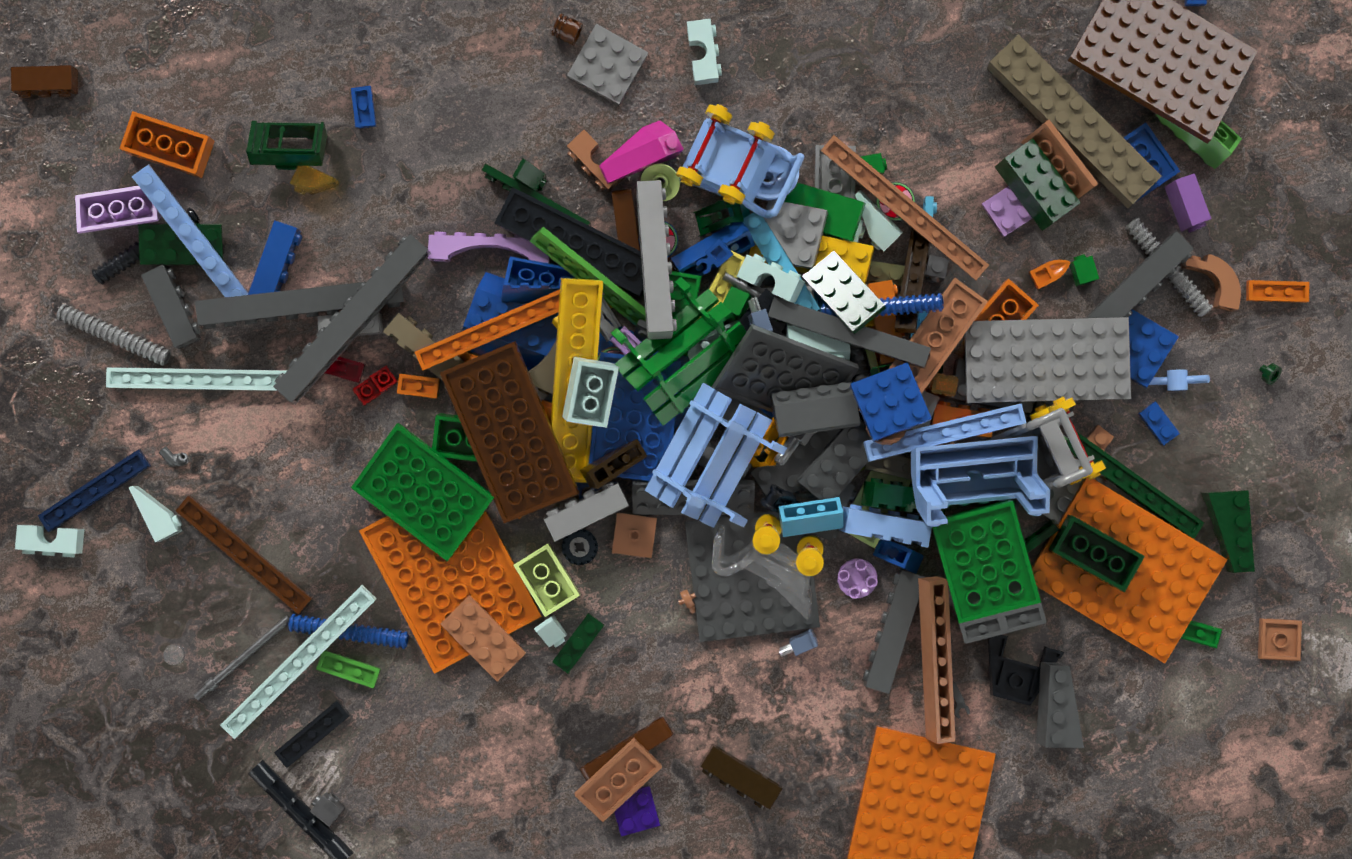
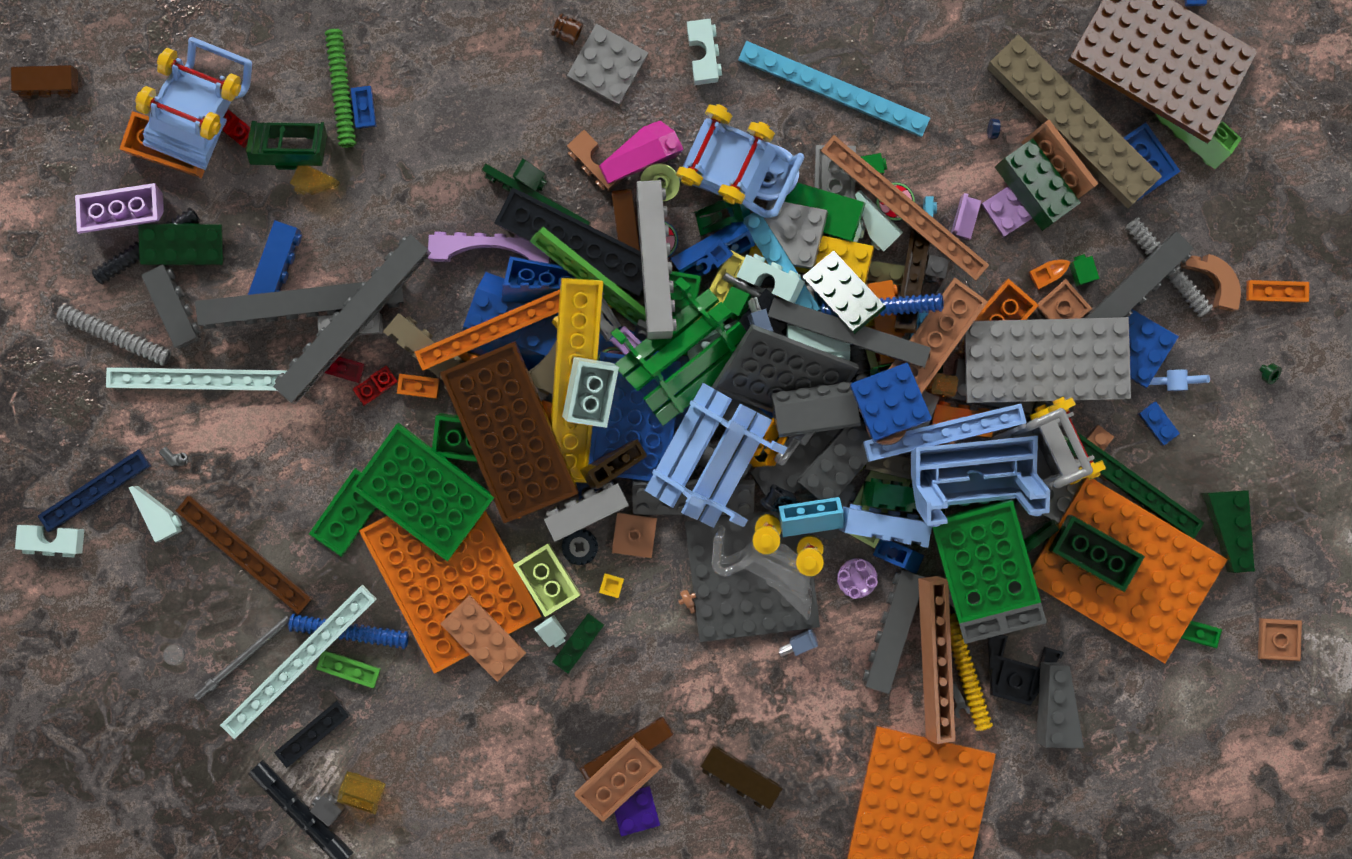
(188, 232): light blue plate -> none
(190, 105): none -> light blue piece
(236, 128): none -> red slope
(340, 88): none -> bright green piece
(343, 518): none -> green tile
(361, 792): none -> clear yellow brick
(611, 585): none -> yellow plate
(834, 89): none -> medium azure plate
(965, 217): none -> lavender panel
(968, 677): none -> yellow piece
(993, 128): none -> dark blue tile
(1063, 303): none -> nougat plate
(1188, 203): medium lavender brick -> none

